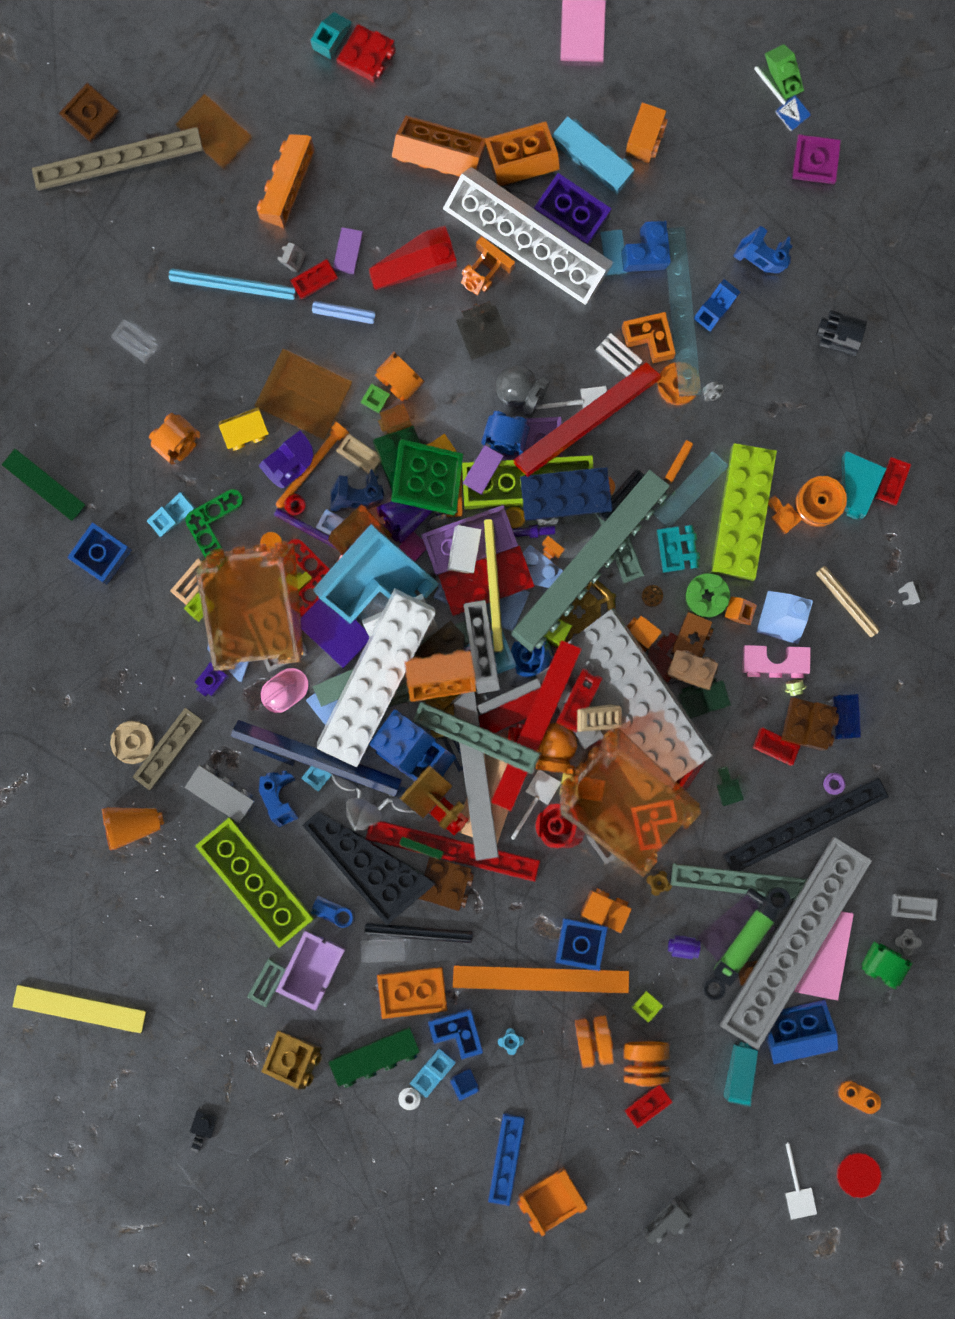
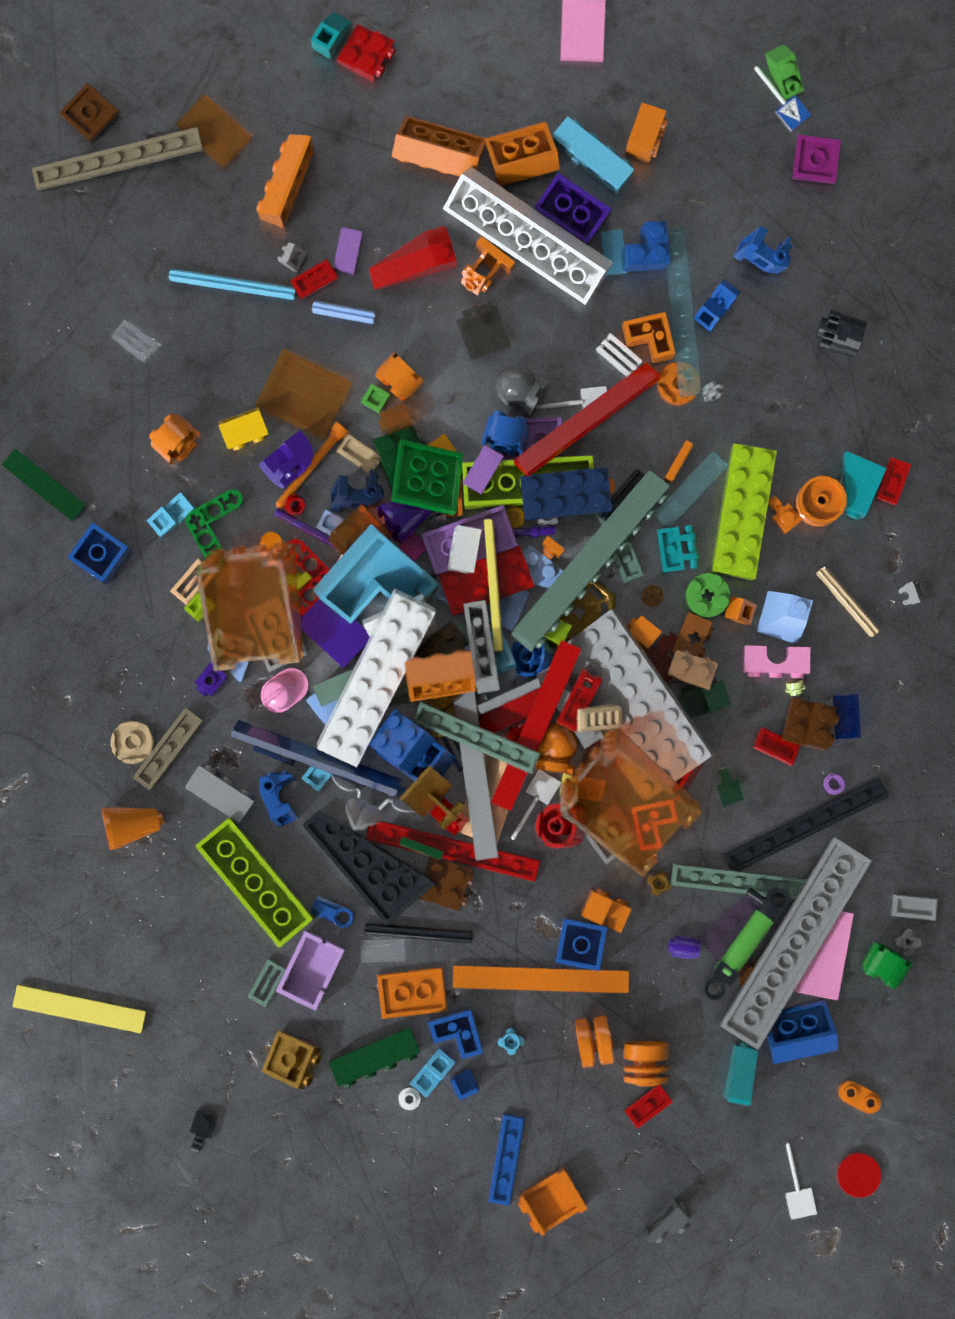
(647, 1006): lime tile -> none

